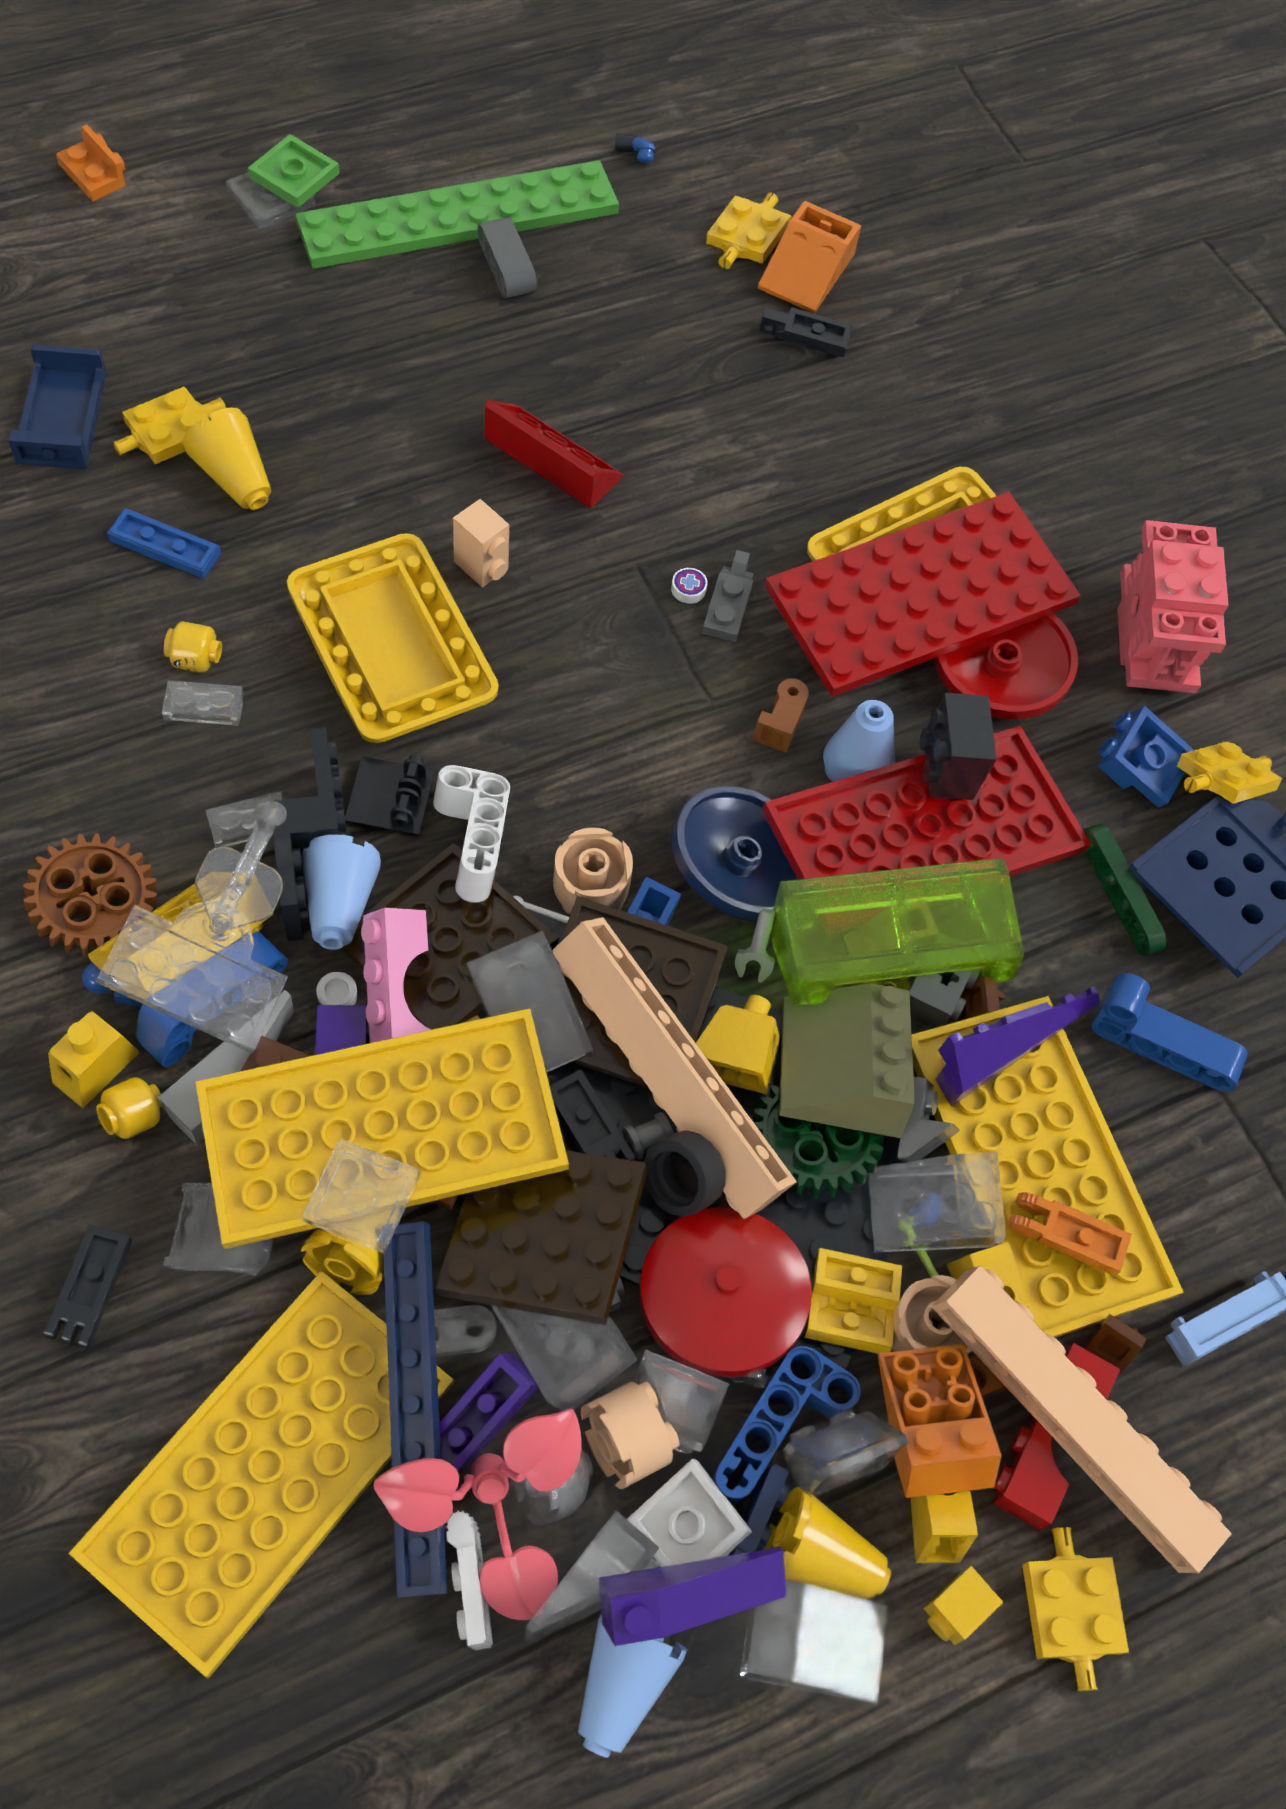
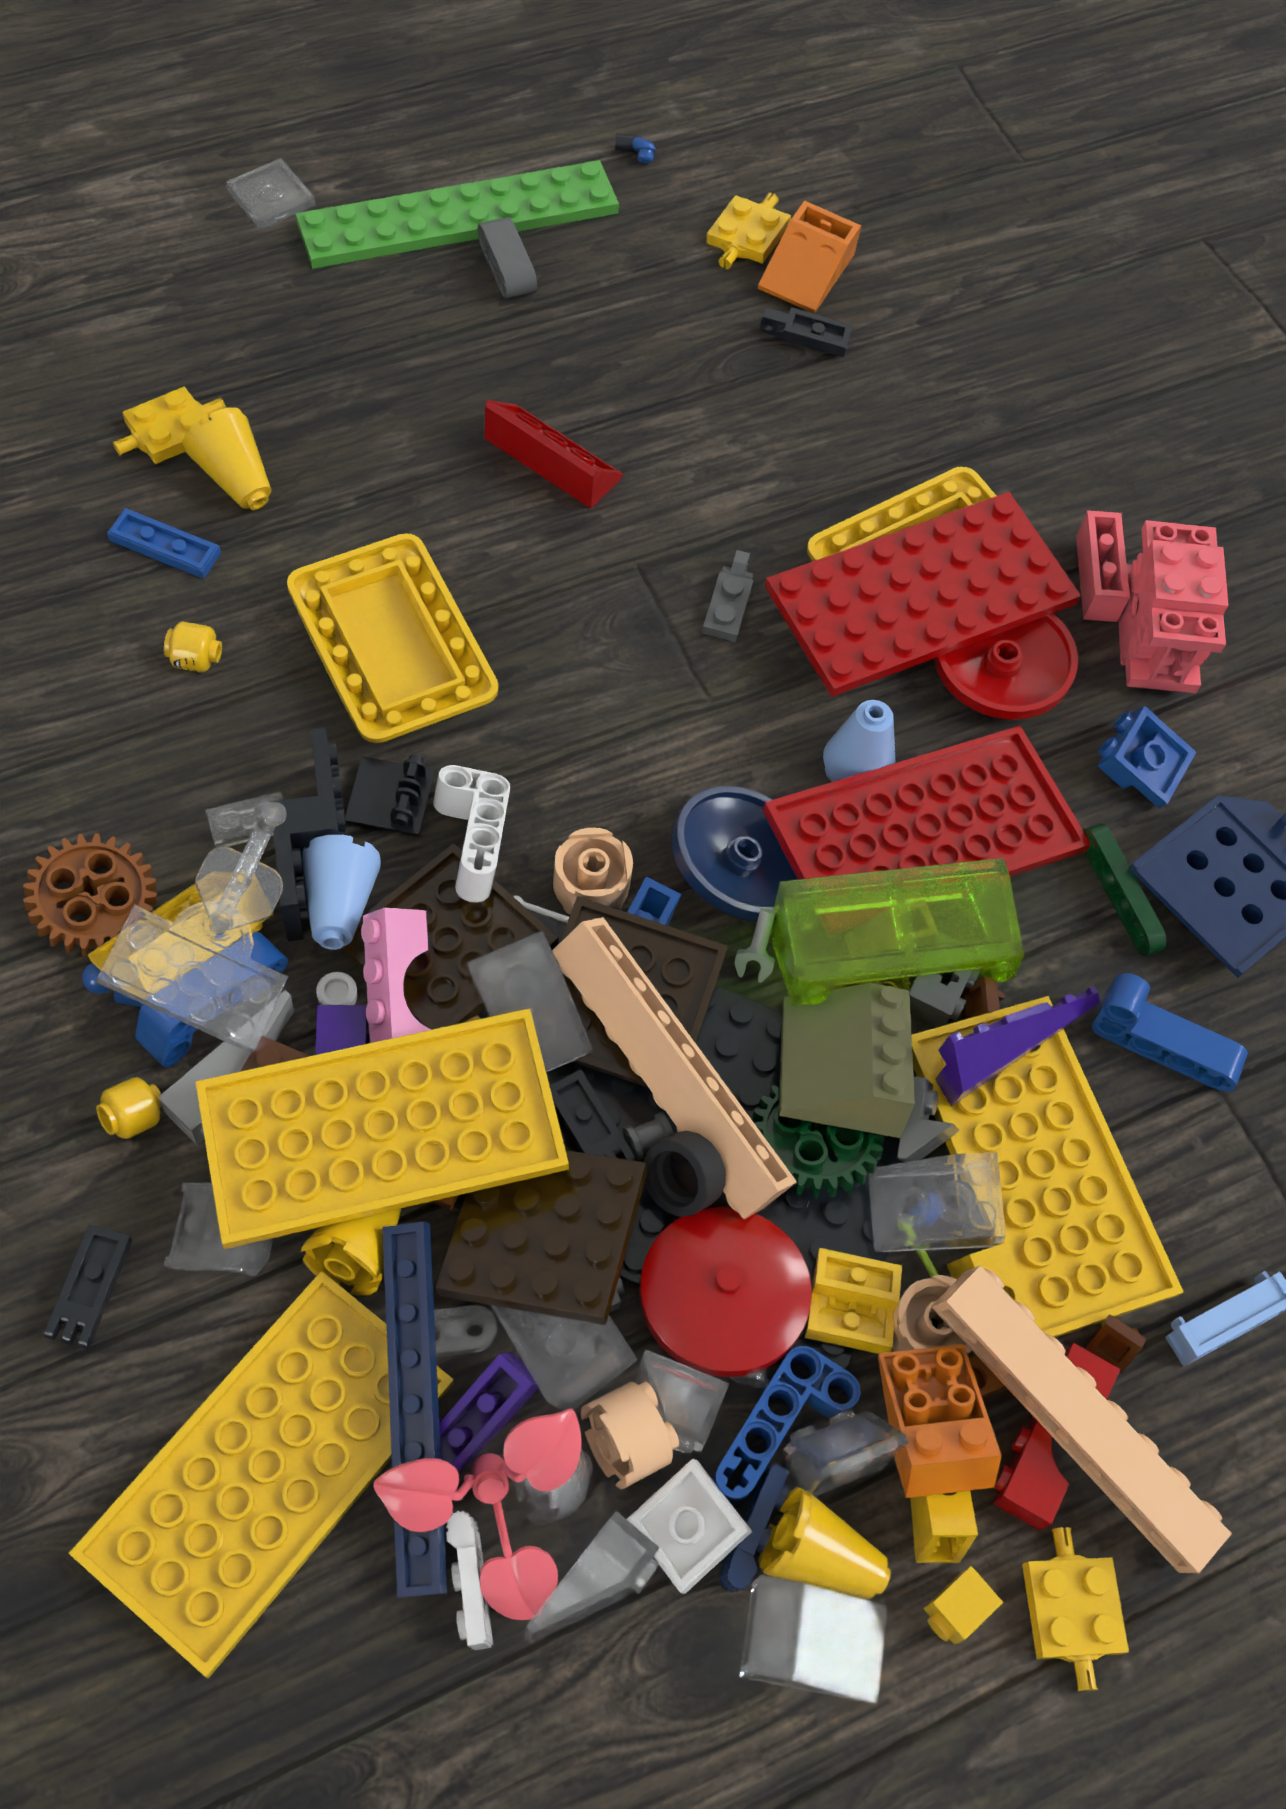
(60, 407): dark blue panel -> none
(89, 1058): yellow torso -> none
(93, 165): orange bracket -> none
(203, 702): clear plate -> none
(293, 170): bright green tile -> none
(361, 1195): clear tile -> none
(481, 543): light nougat brick -> none
(623, 1688): light blue cone -> none
(689, 585): tile -> none
(689, 1594): dark purple slope -> none
(742, 1044): yellow torso -> none
(779, 727): dark orange leg -> none
(958, 746): black brick -> none
(1072, 1233): orange hinge -> none
(1102, 566): none -> coral brick
(1228, 772): yellow plate -> none

